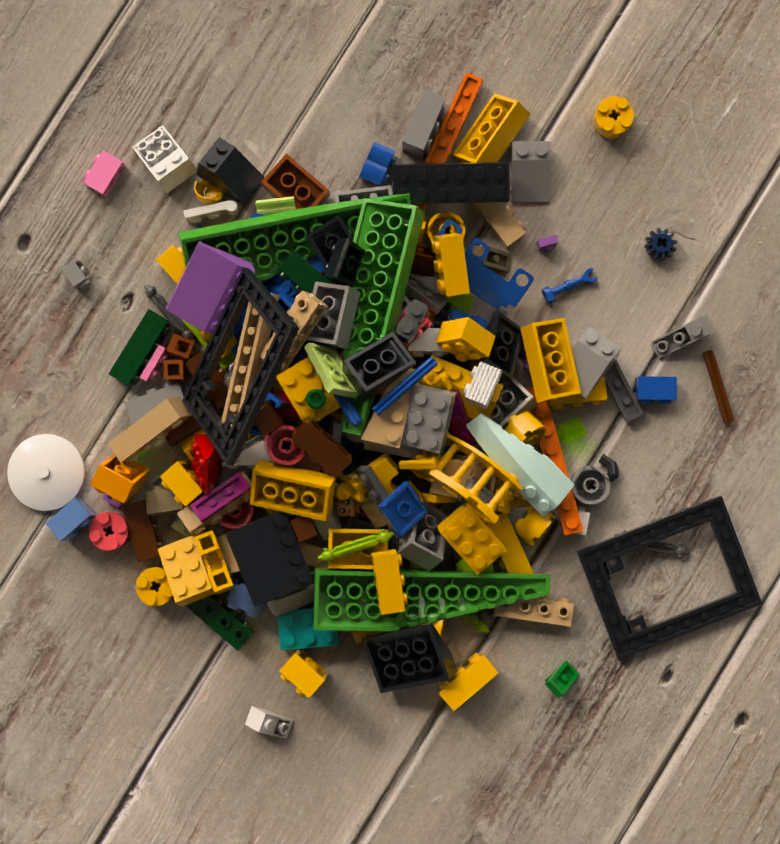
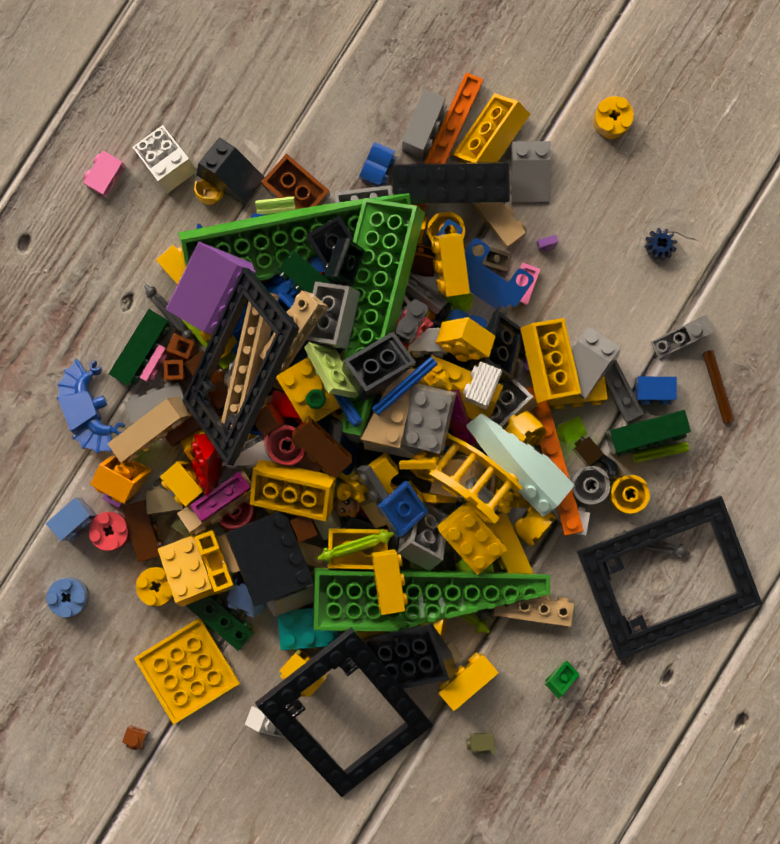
(46, 472): white dish -> none
(56, 597): none -> medium blue brick
(76, 274): light grey brick -> none
(83, 410): none -> torso
(135, 737): none -> dark orange brick
(187, 670): none -> yellow plate
(212, 211): white plate -> none
(280, 402): blue tile -> none
(339, 653): none -> black plate
(481, 742): none -> olive brick
(522, 280): none -> bright pink plate
(549, 294): blue piece -> none
(587, 450): none -> dark brown brick
(639, 490): none -> yellow brick
(646, 432): none -> dark green brick
(660, 452): none -> lime axle

